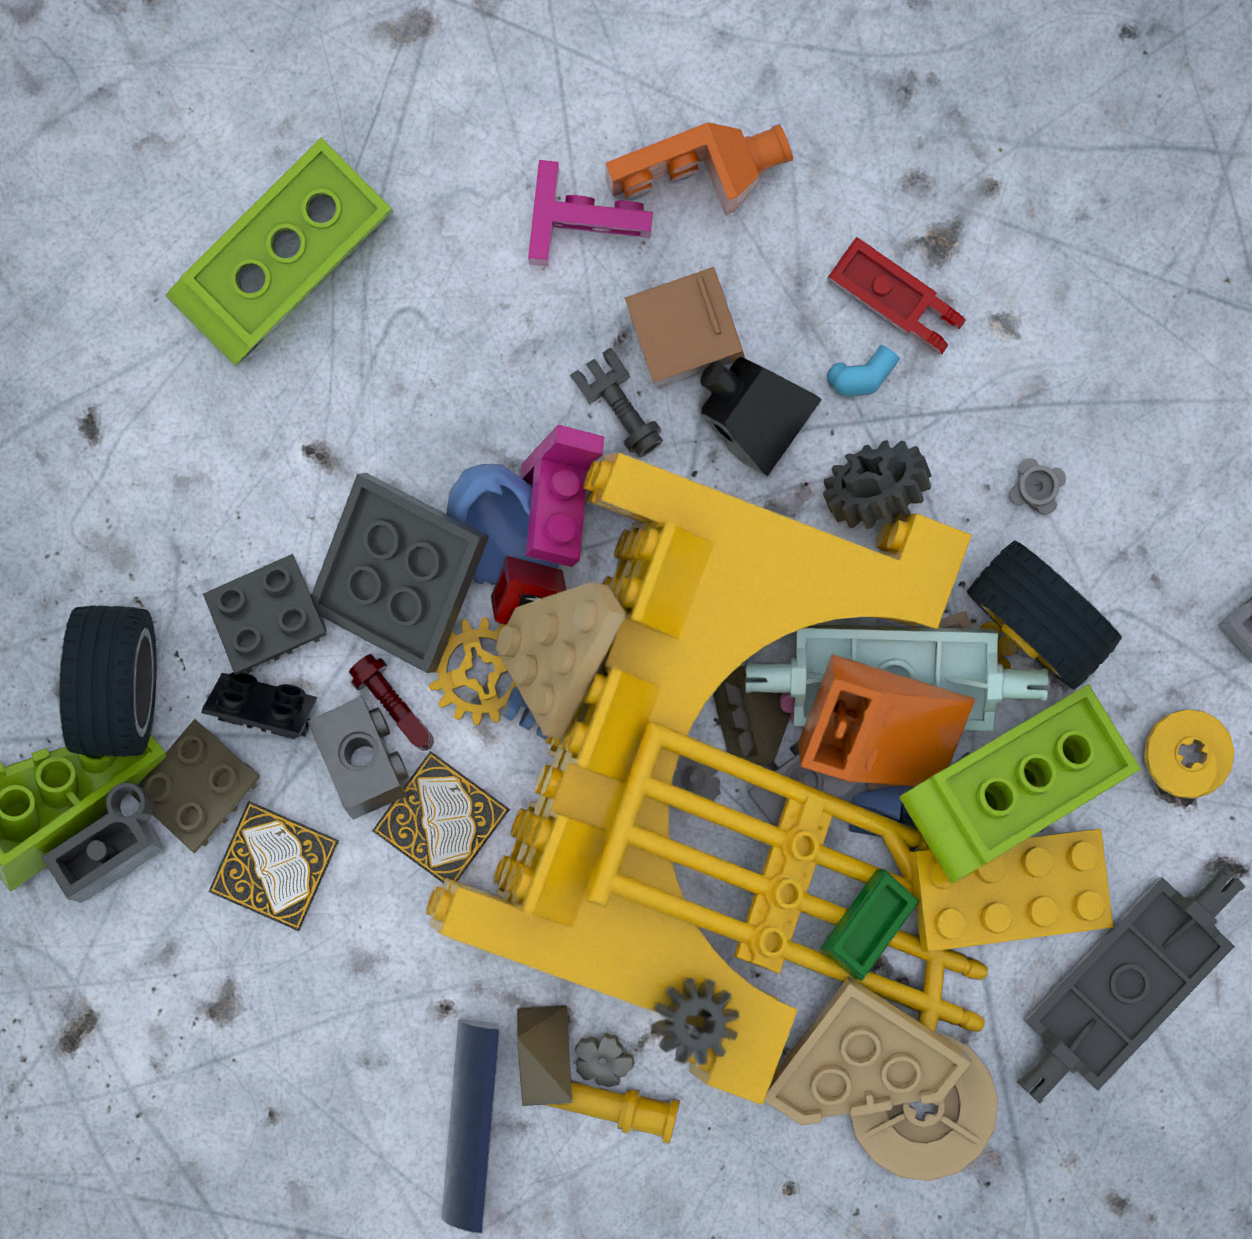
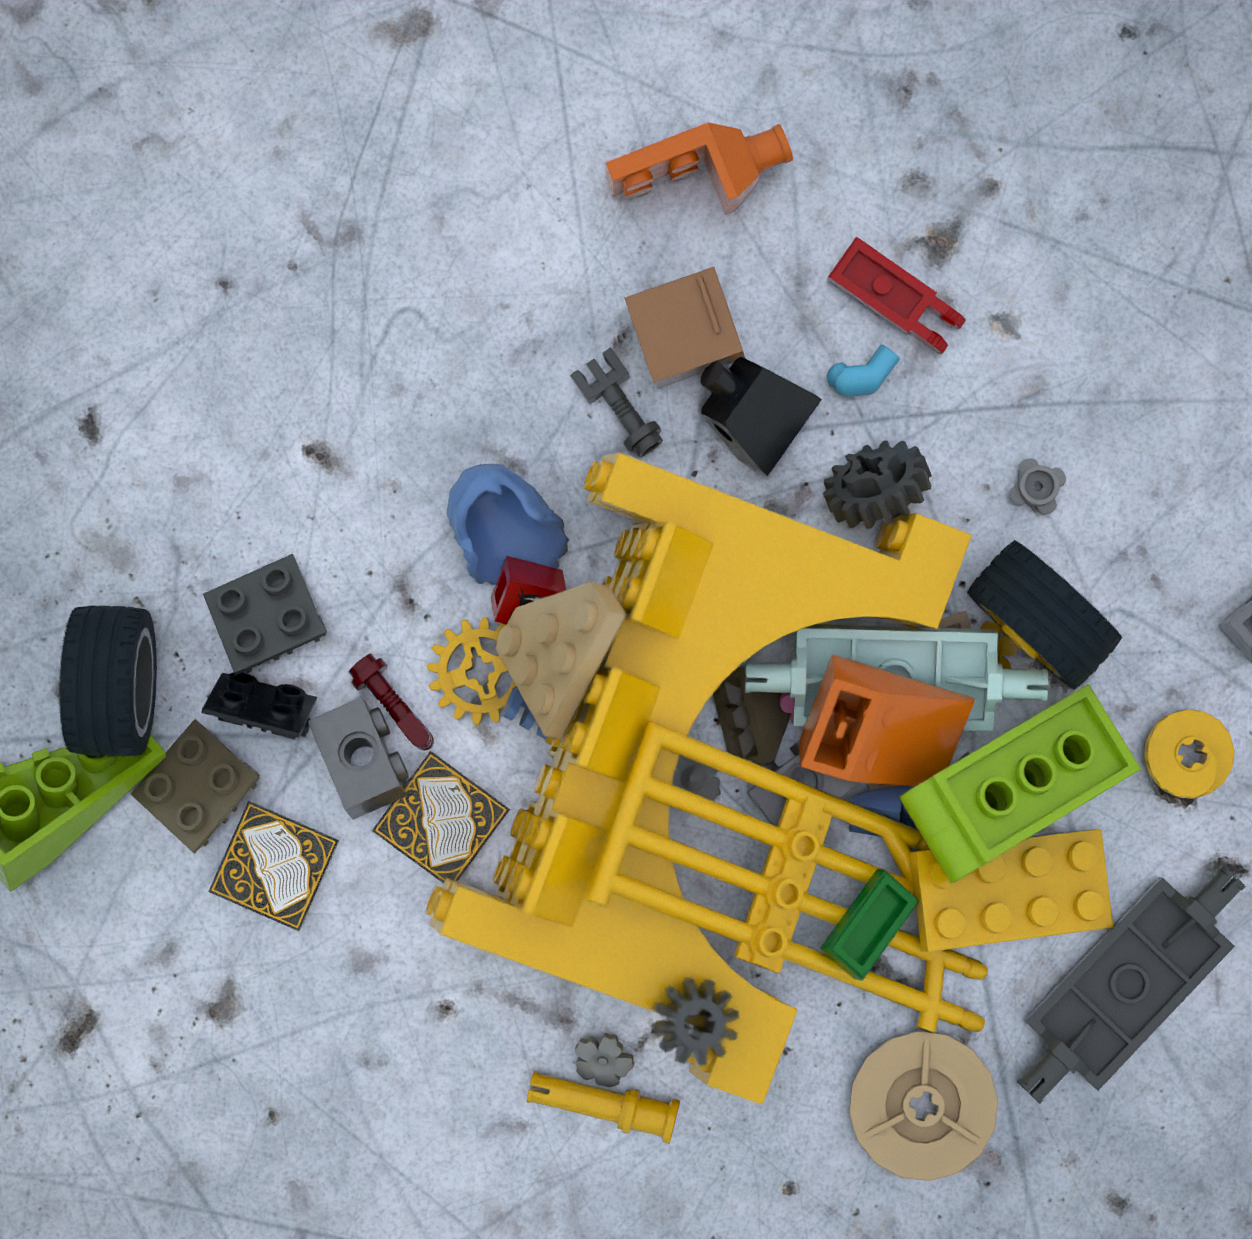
(105, 848): dark grey hinge -> none
(211, 288): lime hinge -> none
(397, 572): dark grey plate -> none
(470, 1125): dark blue slope -> none
(544, 1055): dark tan slope -> none
(558, 495): dark pink bracket -> none
(578, 214): dark pink bracket -> none
(863, 1061): tan plate -> none

